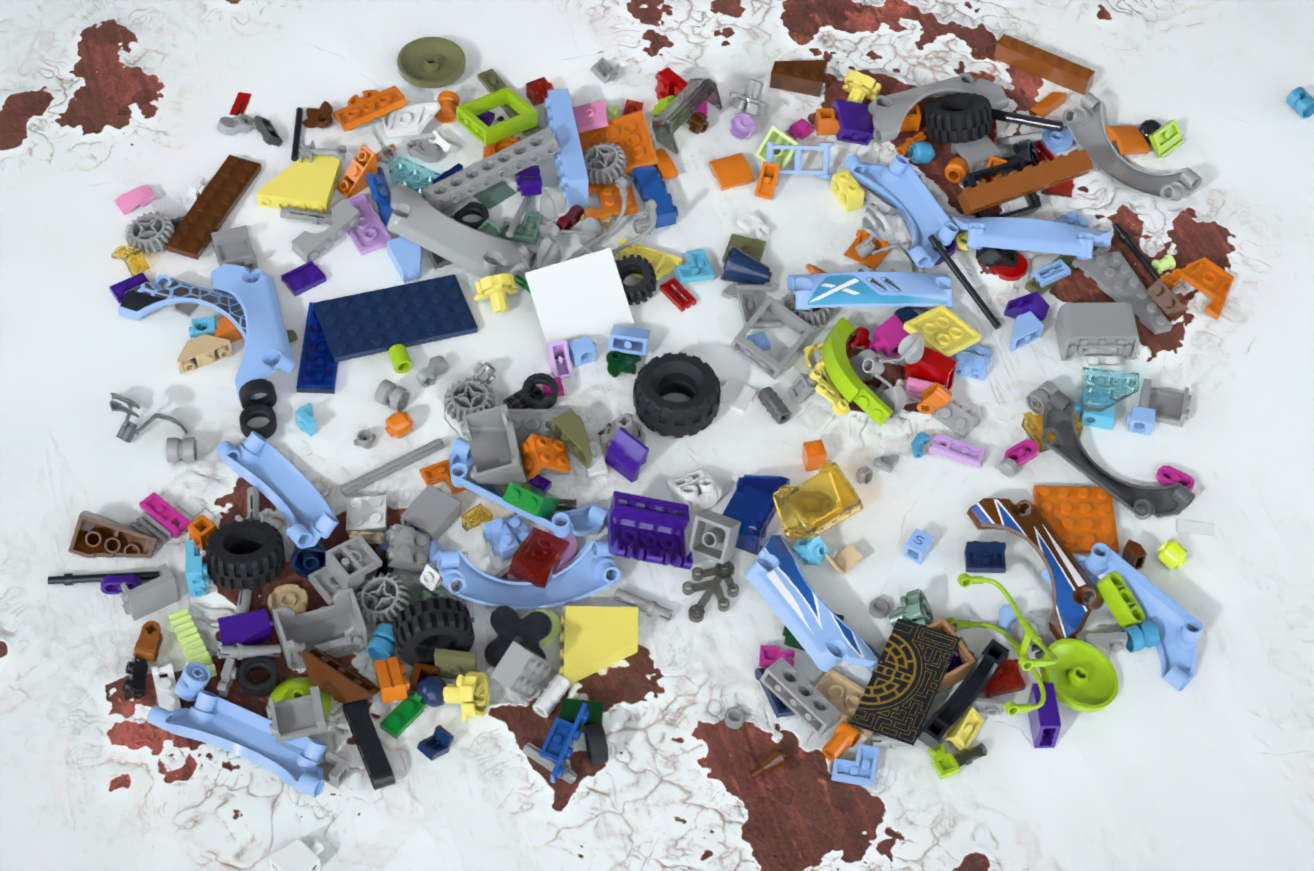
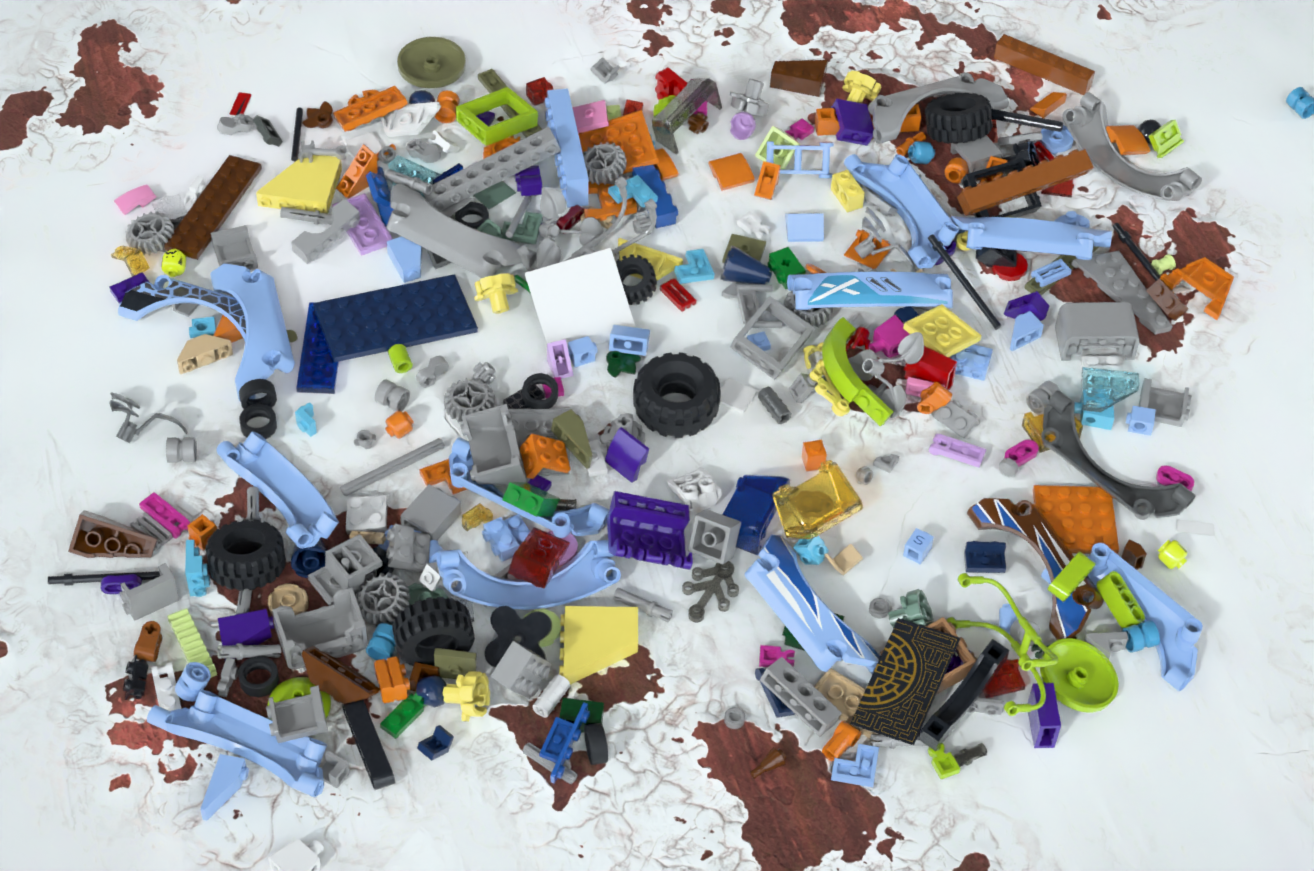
(173, 263): none -> neon yellow head
(225, 782): none -> light blue slope
(303, 278): dark purple plate -> none
(413, 183): none -> light grey pin
(421, 96): none -> dark blue hair
(635, 188): none -> medium azure plate
(784, 263): none -> green brick
(805, 227): none -> light blue slope
(918, 441): dark azure arm -> none
(966, 729): light yellow panel -> none
(1071, 576): none -> lime beam

